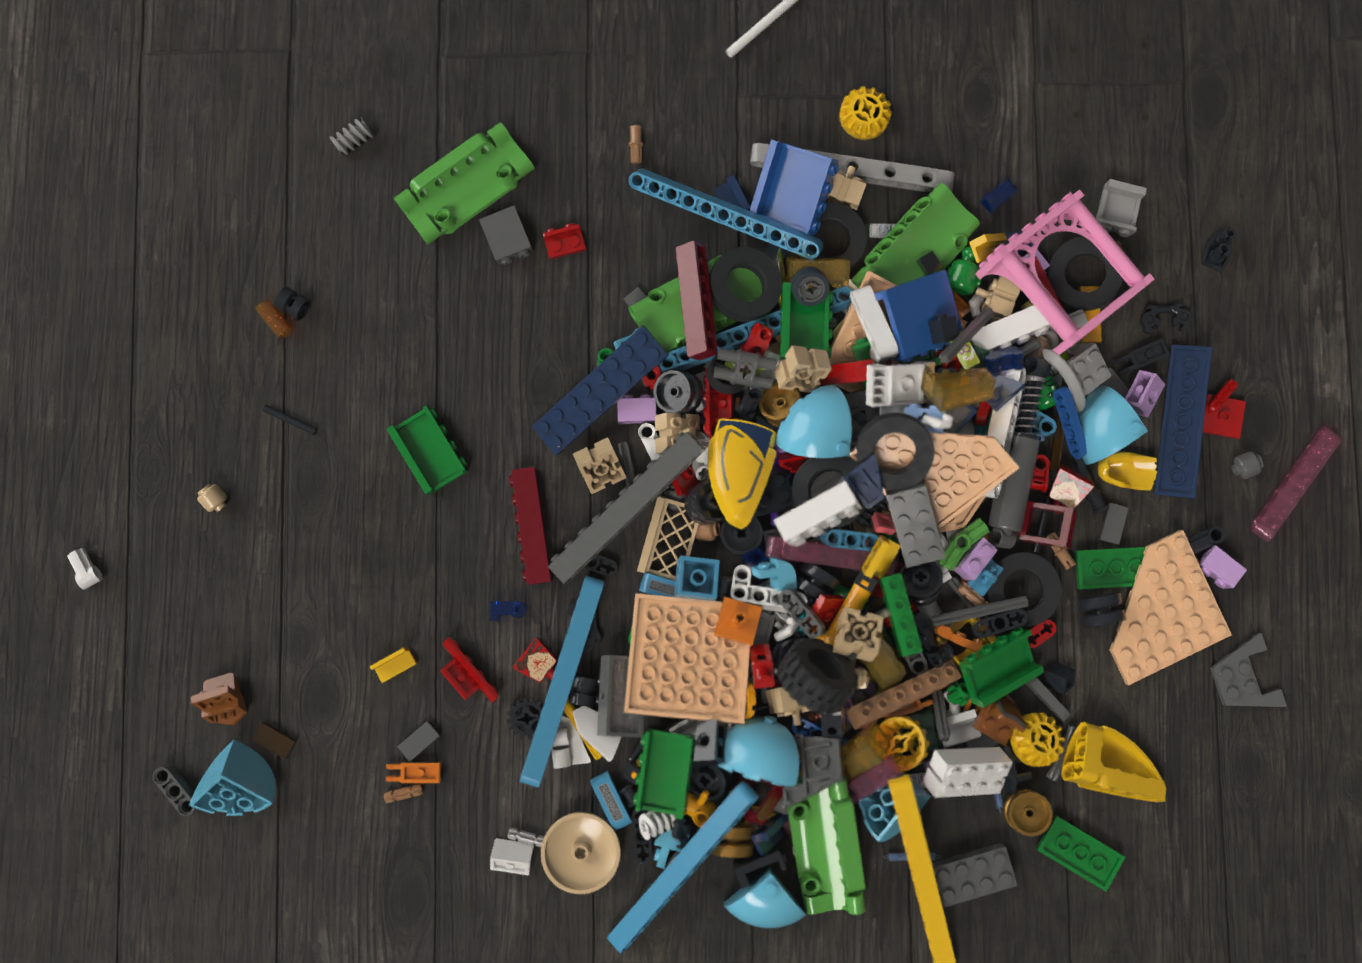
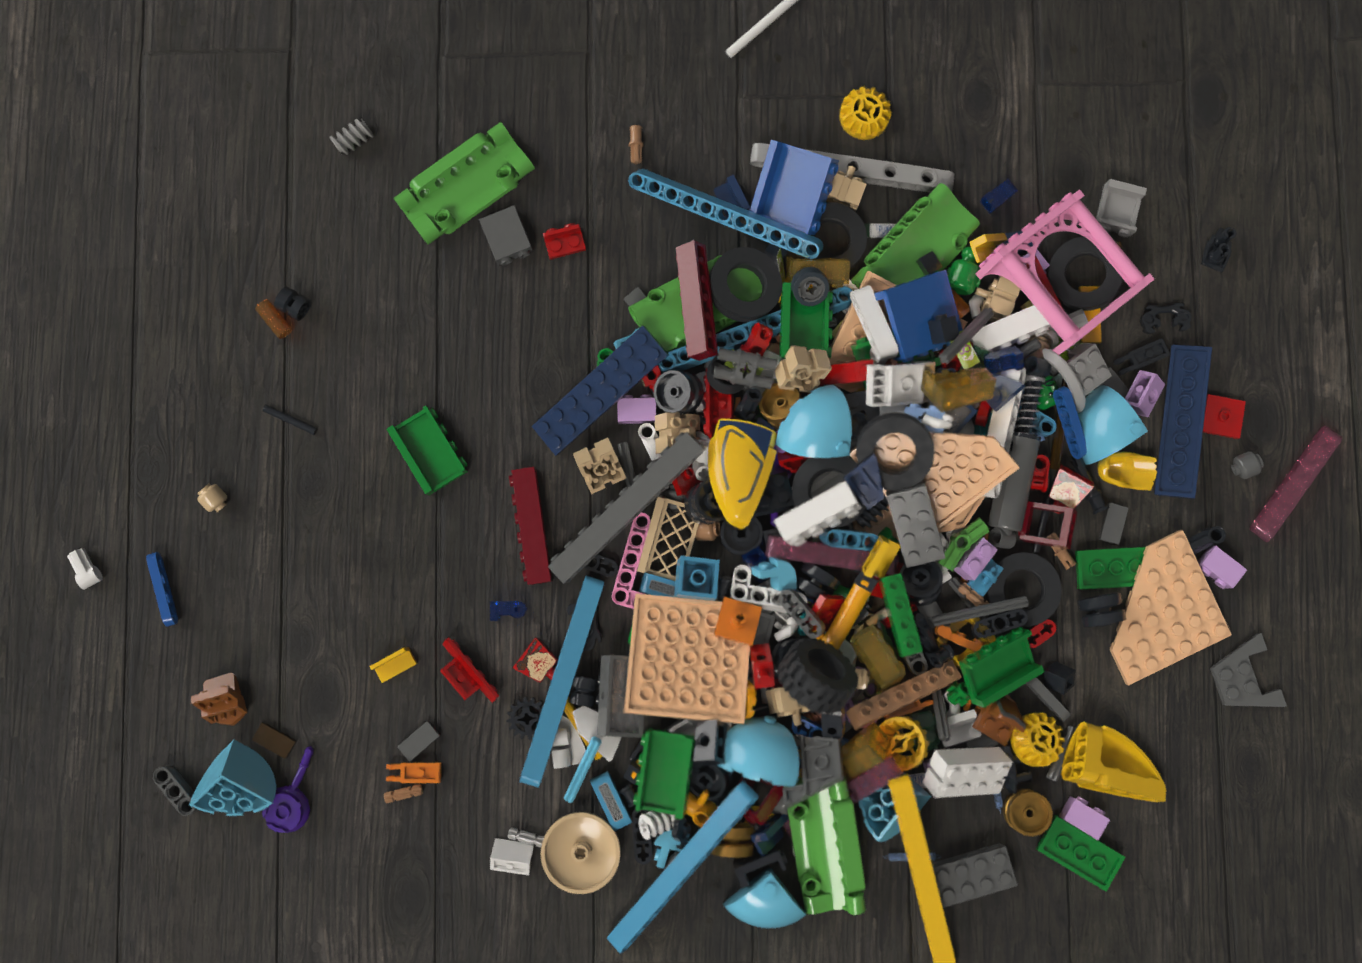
(162, 589): none -> blue beam
(290, 805): none -> dark purple piece
(582, 769): none -> medium azure axle
(631, 568): none -> bright pink beam
(858, 634): tan brick -> none
(883, 523): coral plate -> none
(1083, 817): none -> lavender brick
(1222, 395): red axle -> none

